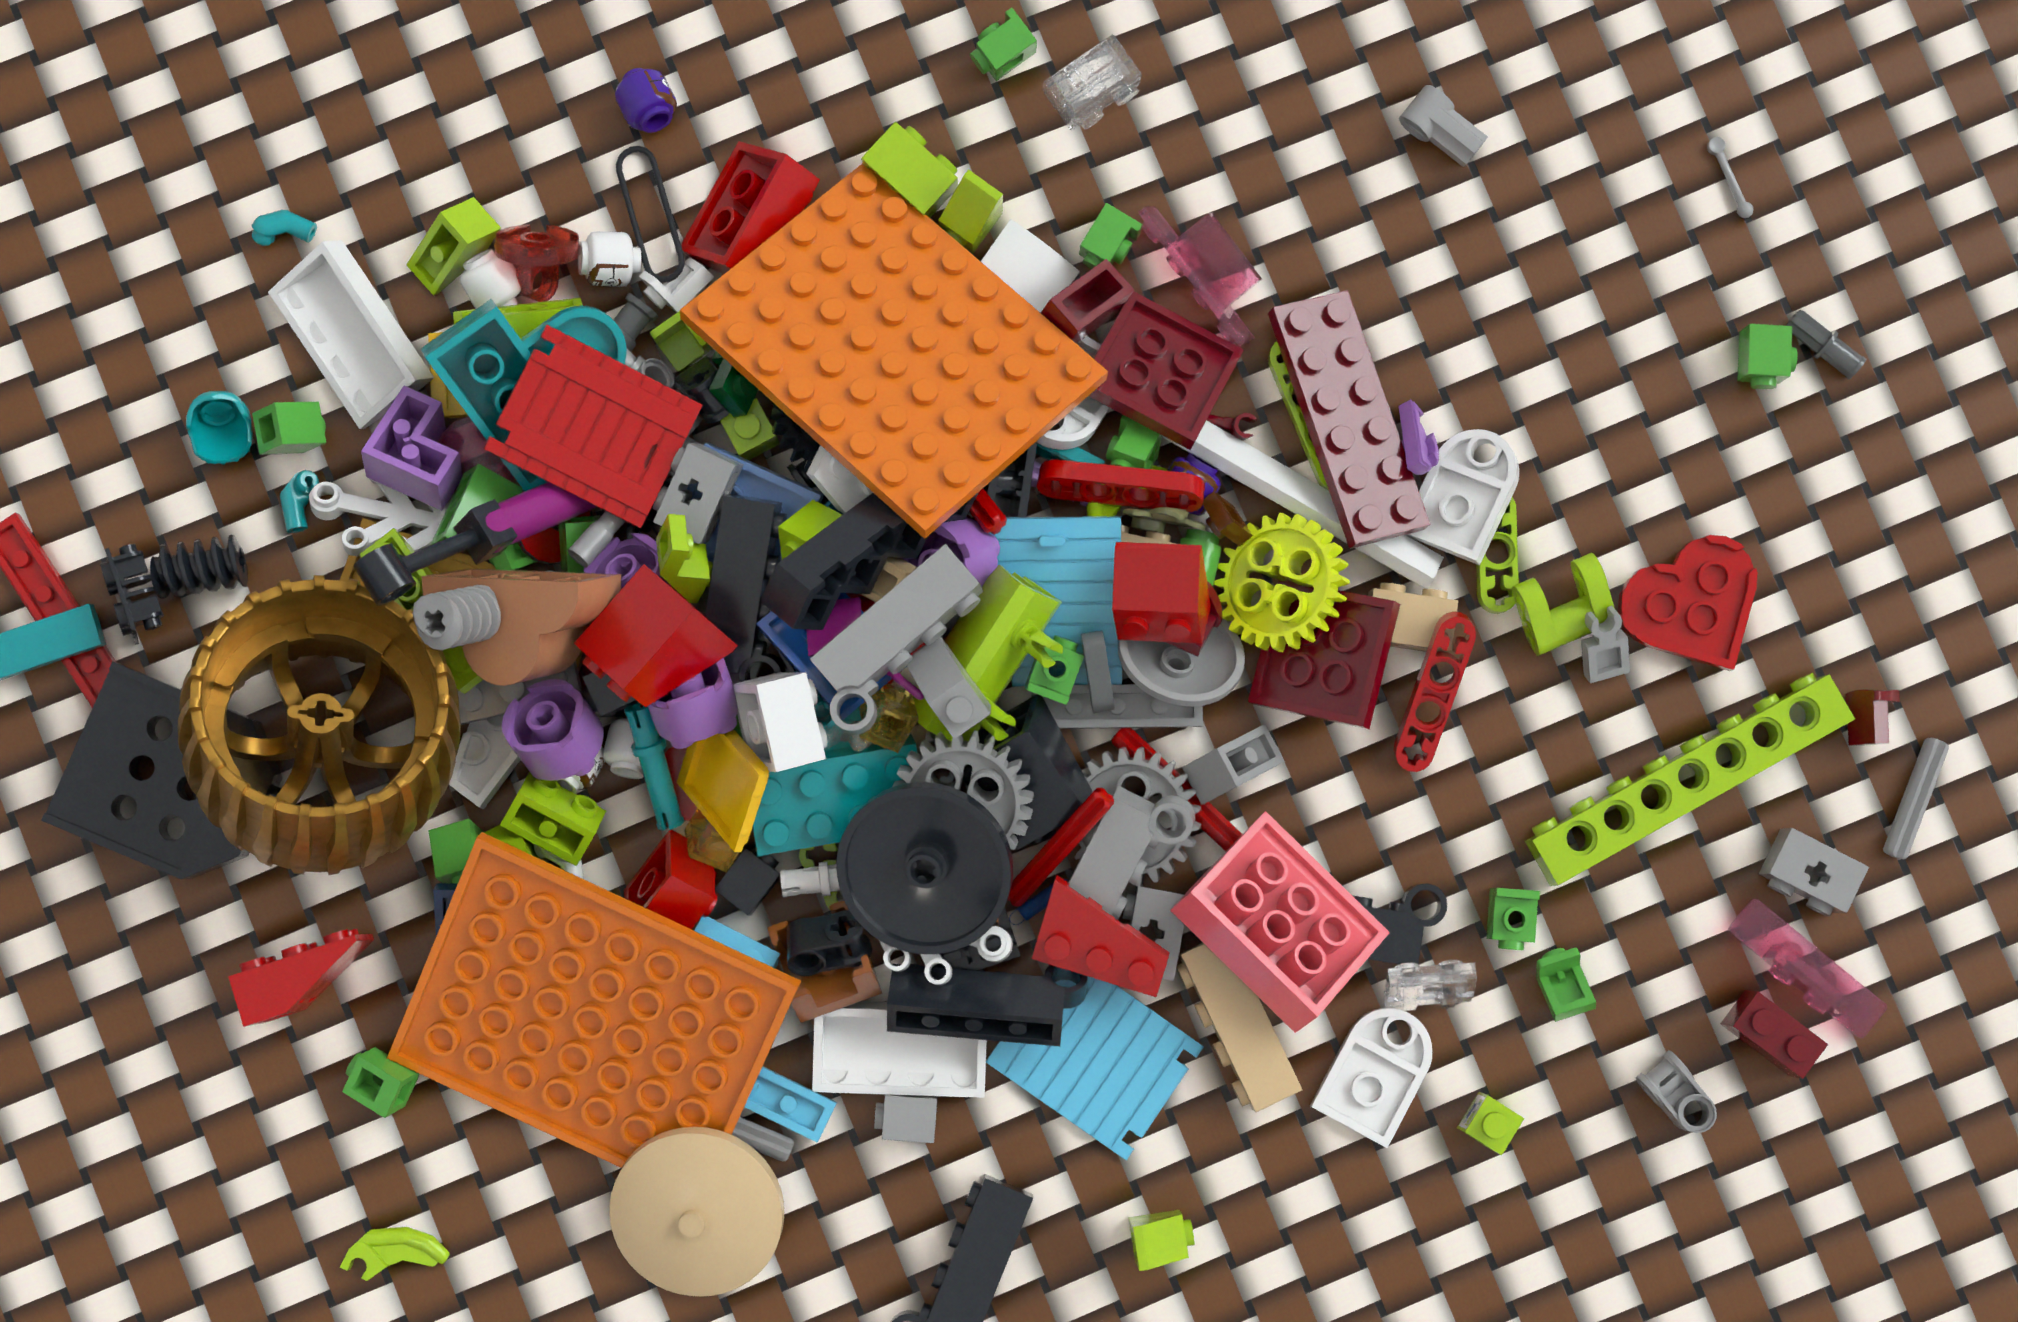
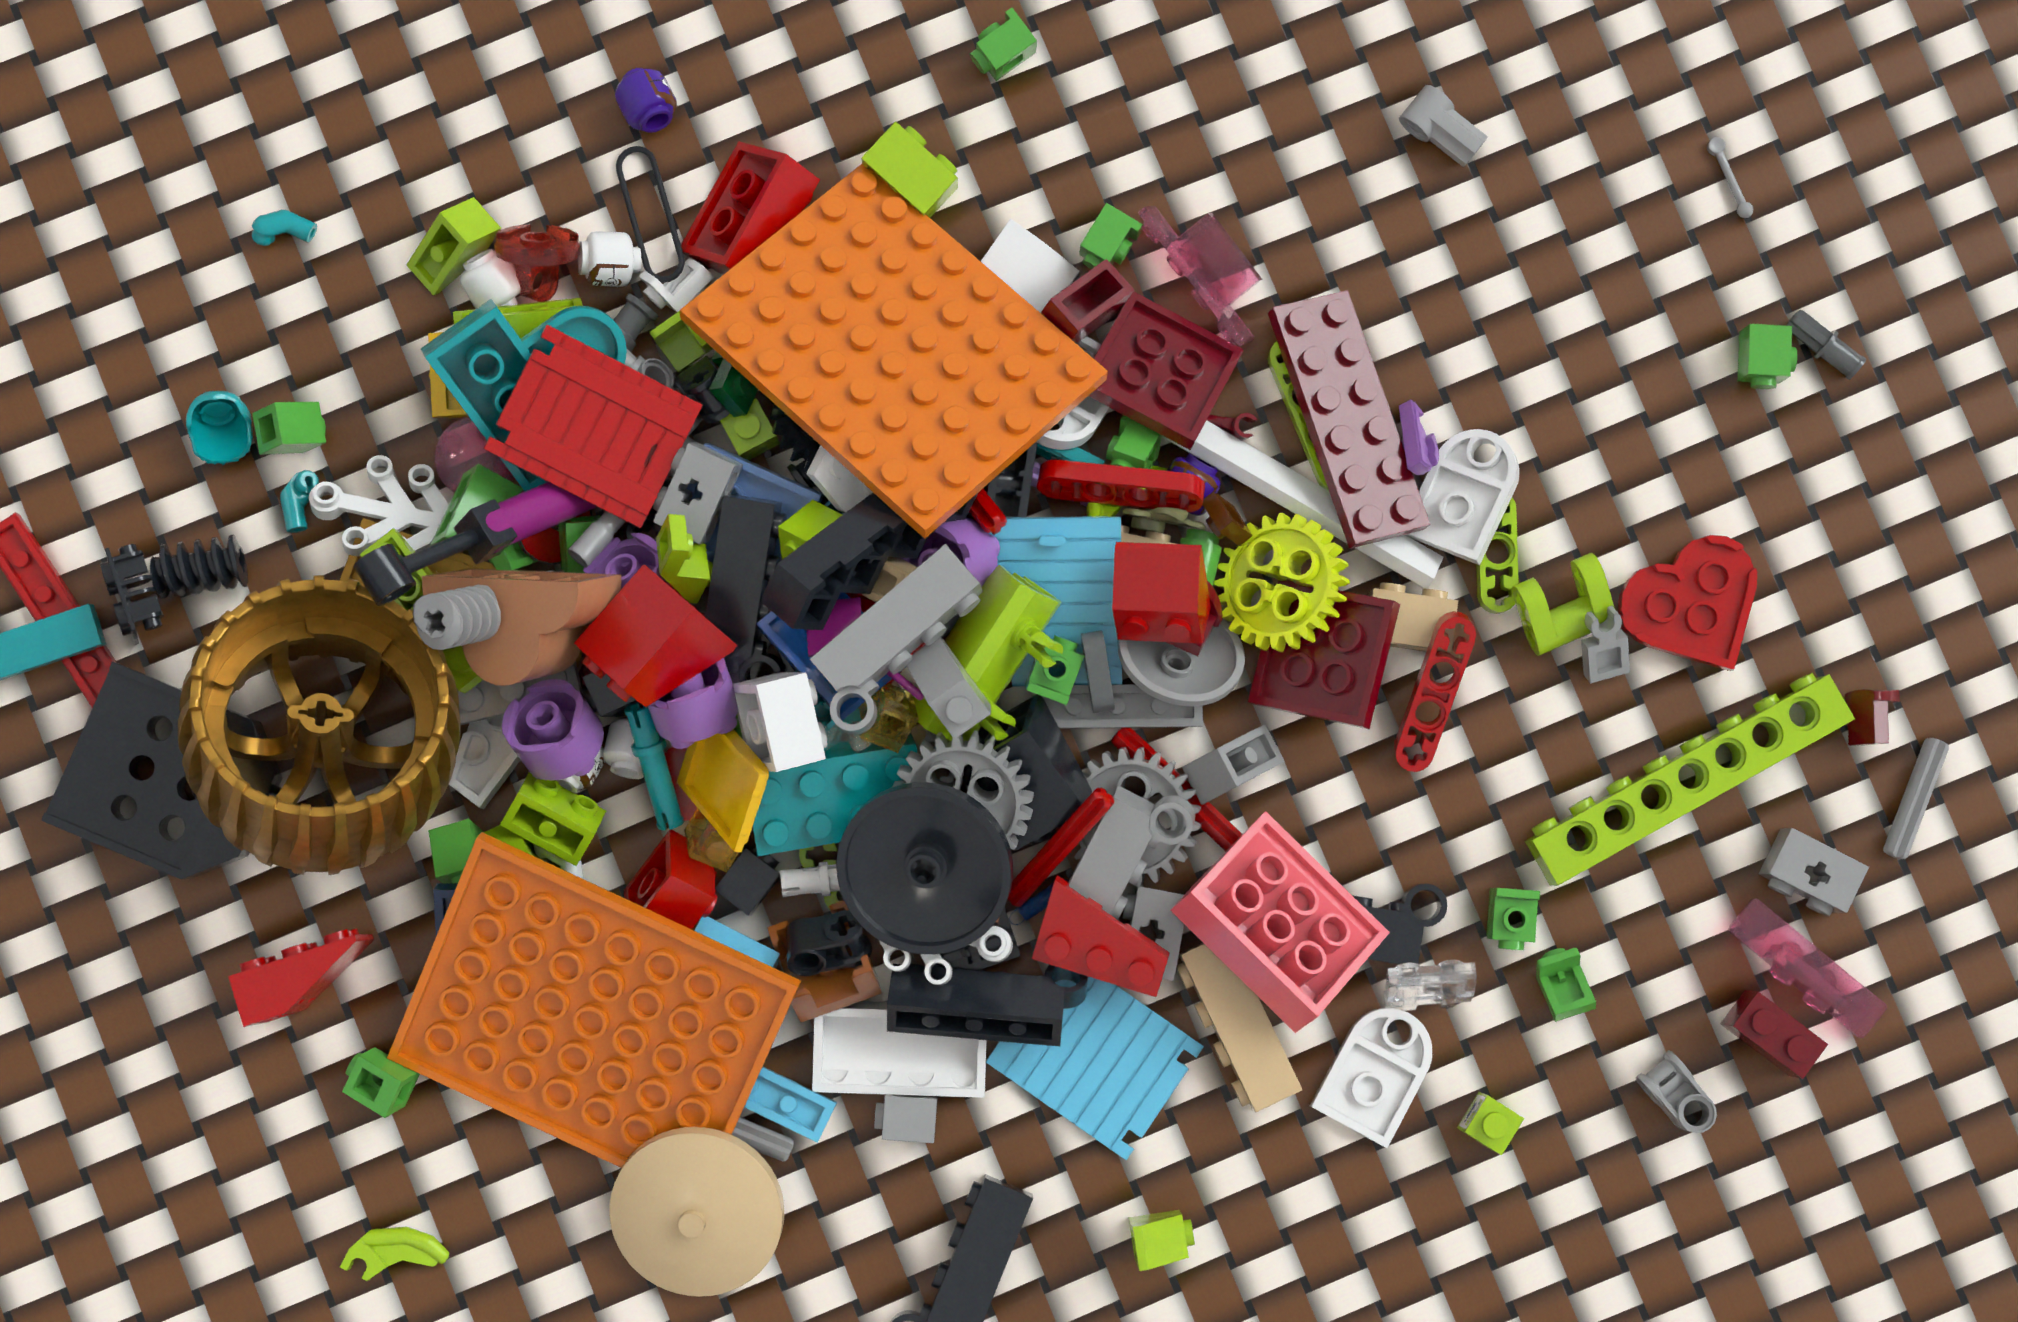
(349, 332): white slope -> none
(407, 452): medium lavender brick -> none
(972, 211): lime slope -> none
(1093, 83): clear brick -> none

